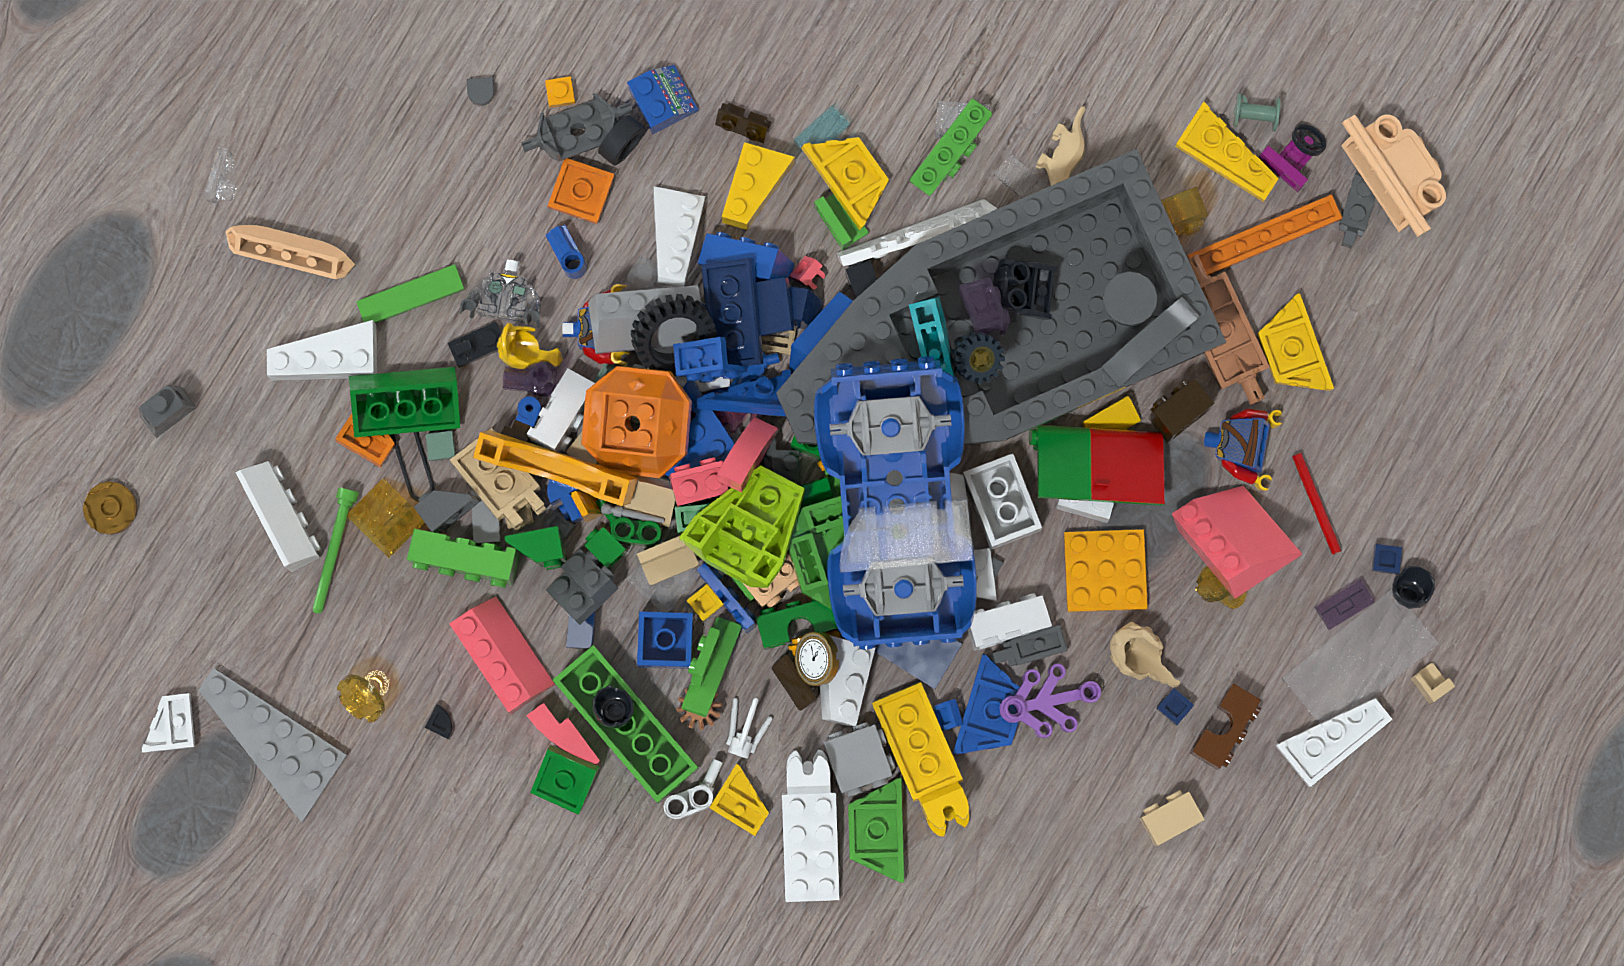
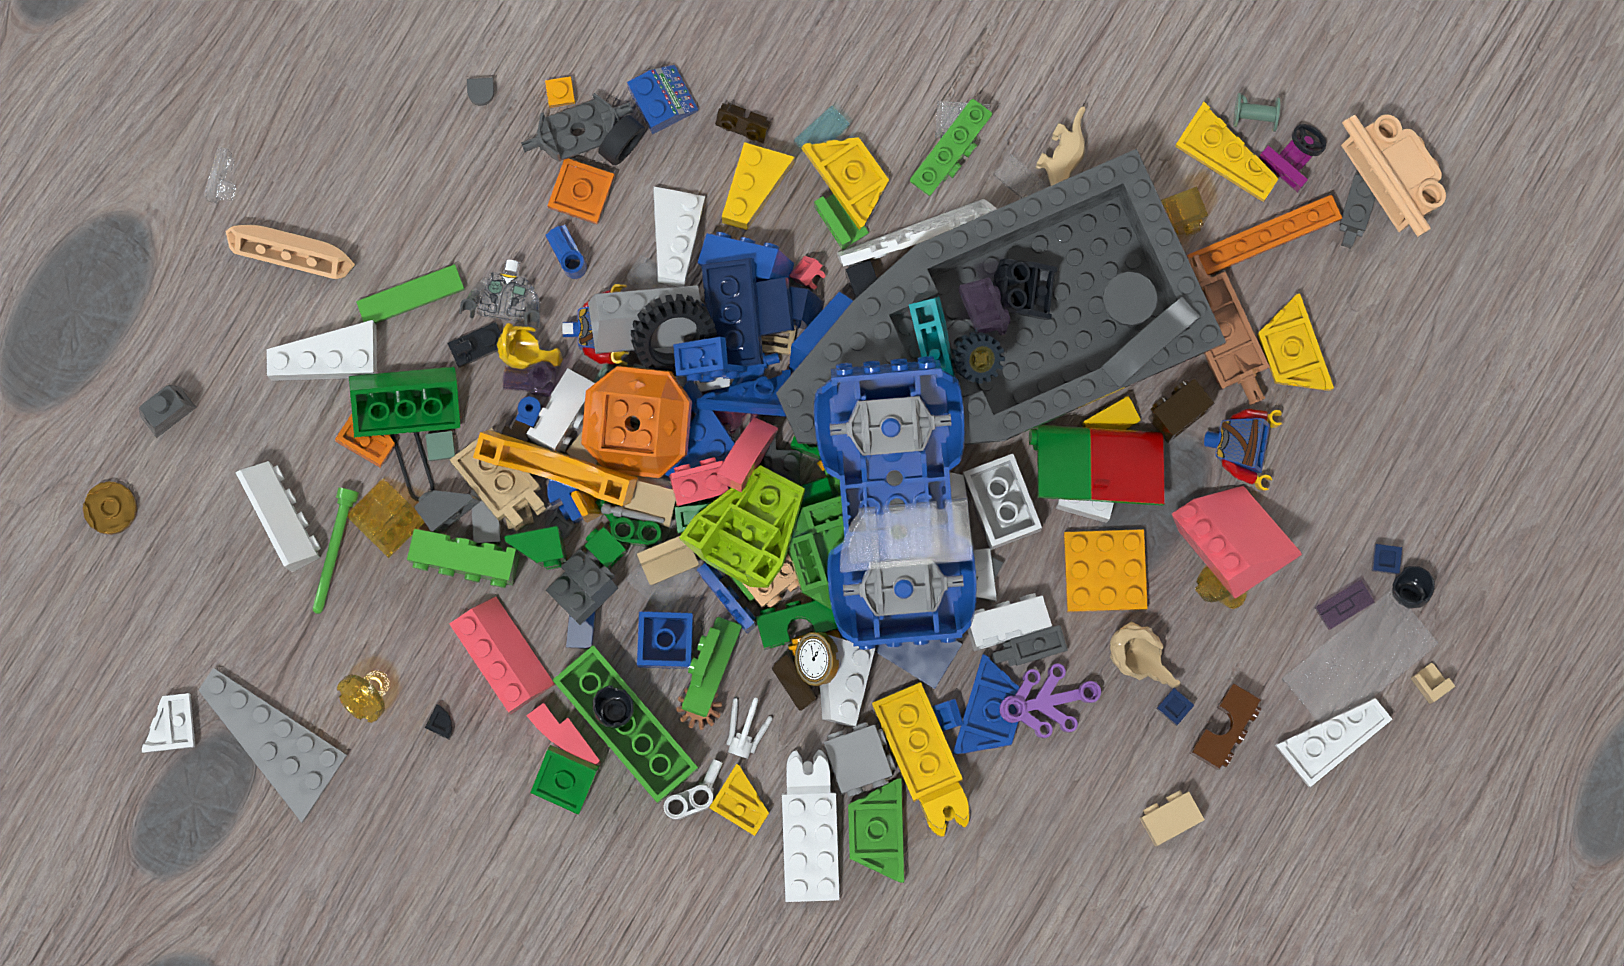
(705, 602): yellow plate -> none
(1316, 503): red bar -> none

